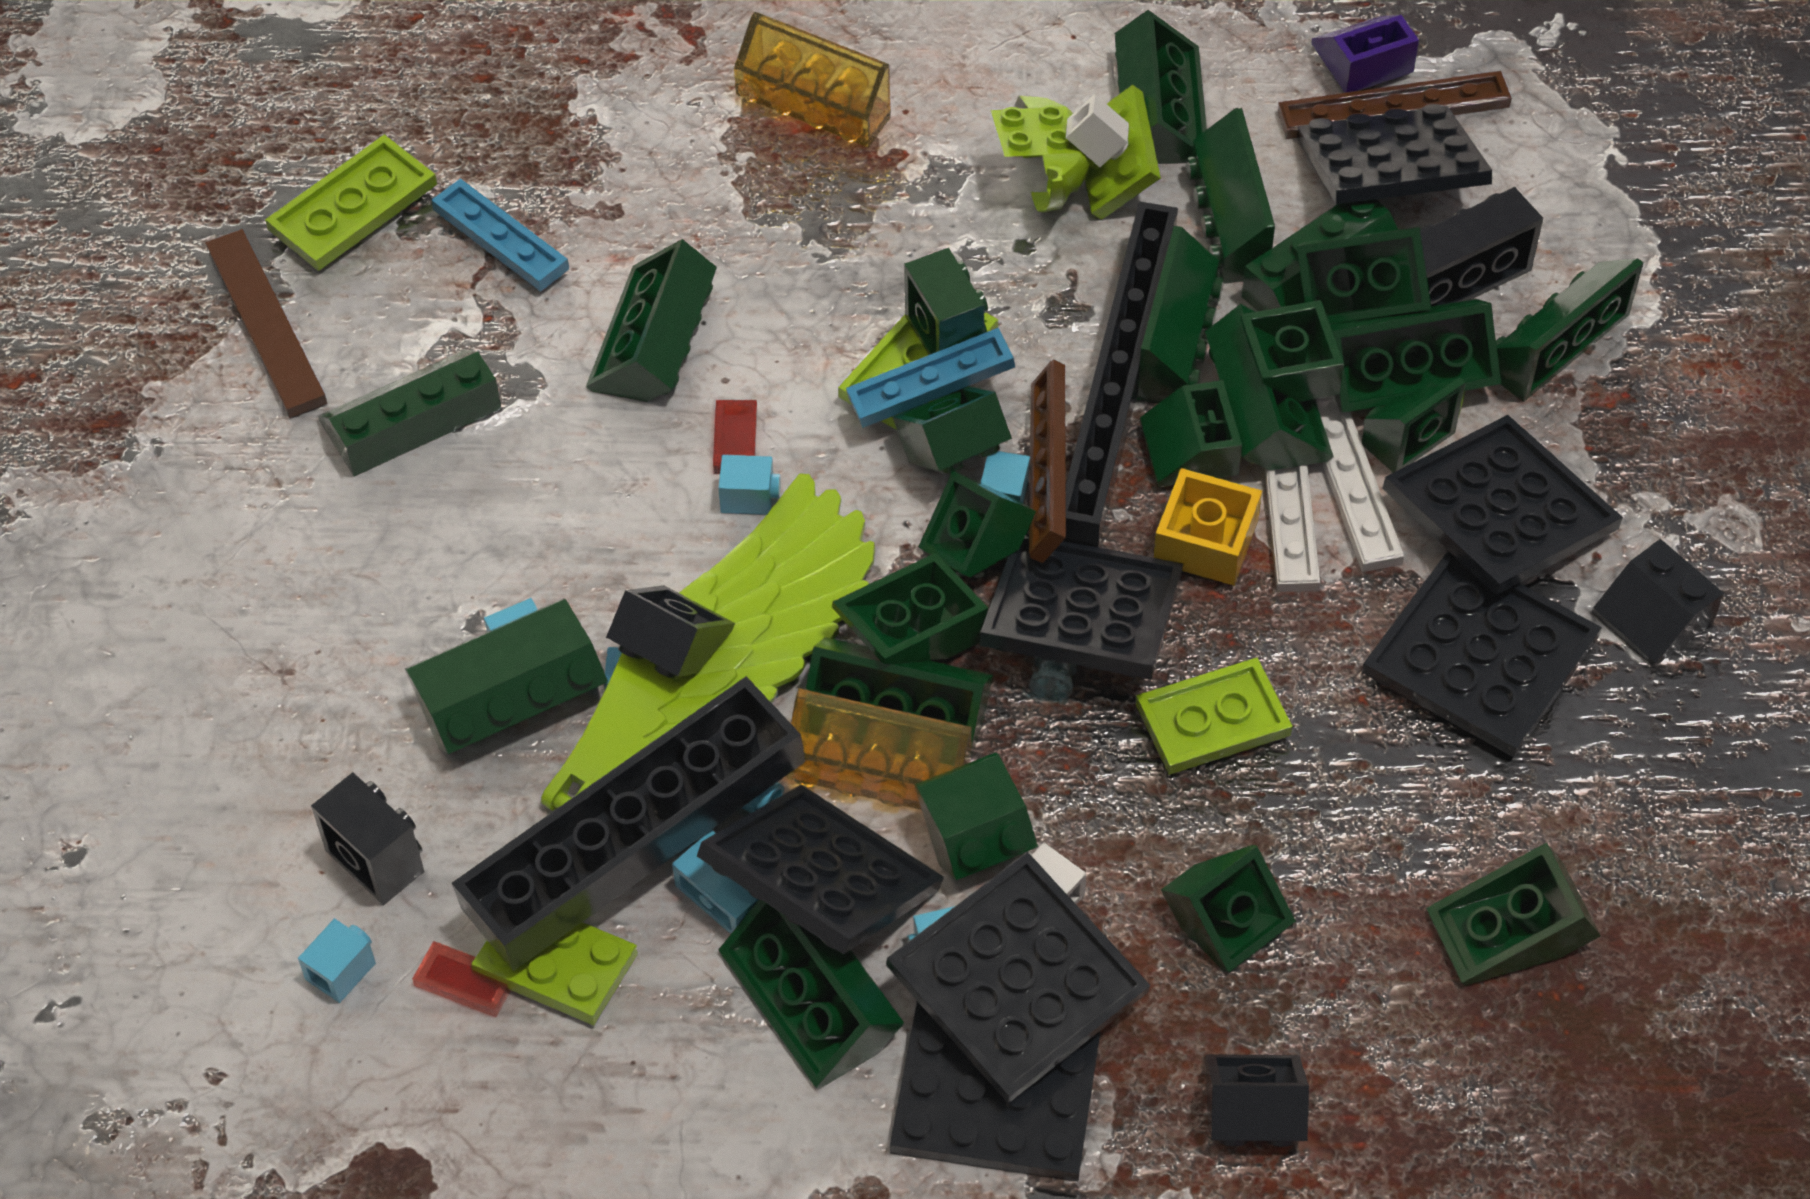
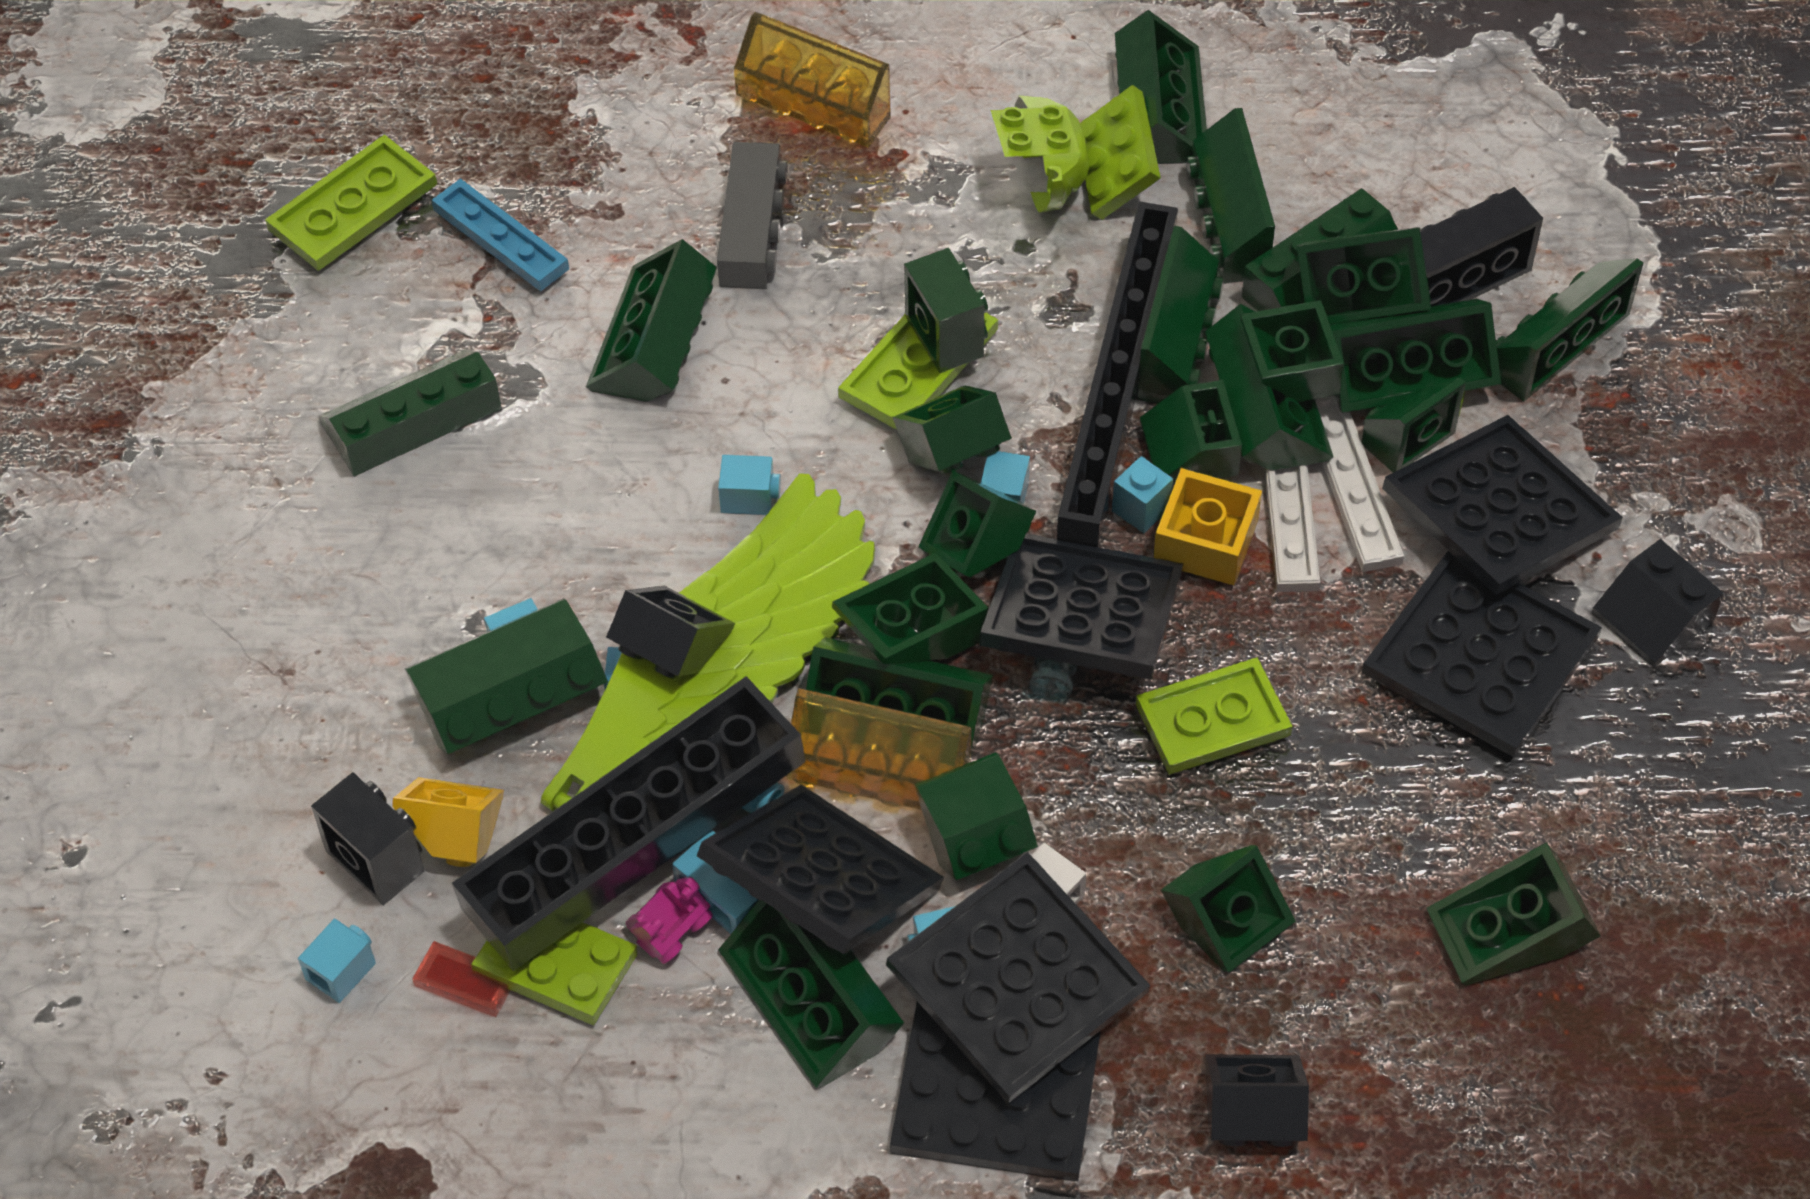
(266, 323): reddish brown tile -> none
(451, 818): none -> yellow slope
(668, 917): none -> dark pink piece
(734, 429): clear red tile -> none
(750, 215): none -> dark grey brick
(930, 377): dark azure plate -> none
(1047, 461): reddish brown tile -> none
(1098, 131): white brick -> none
(1141, 494): none -> medium azure brick
(1369, 52): dark purple slope -> none
(1393, 154): black plate -> none
(1460, 94): reddish brown tile -> none

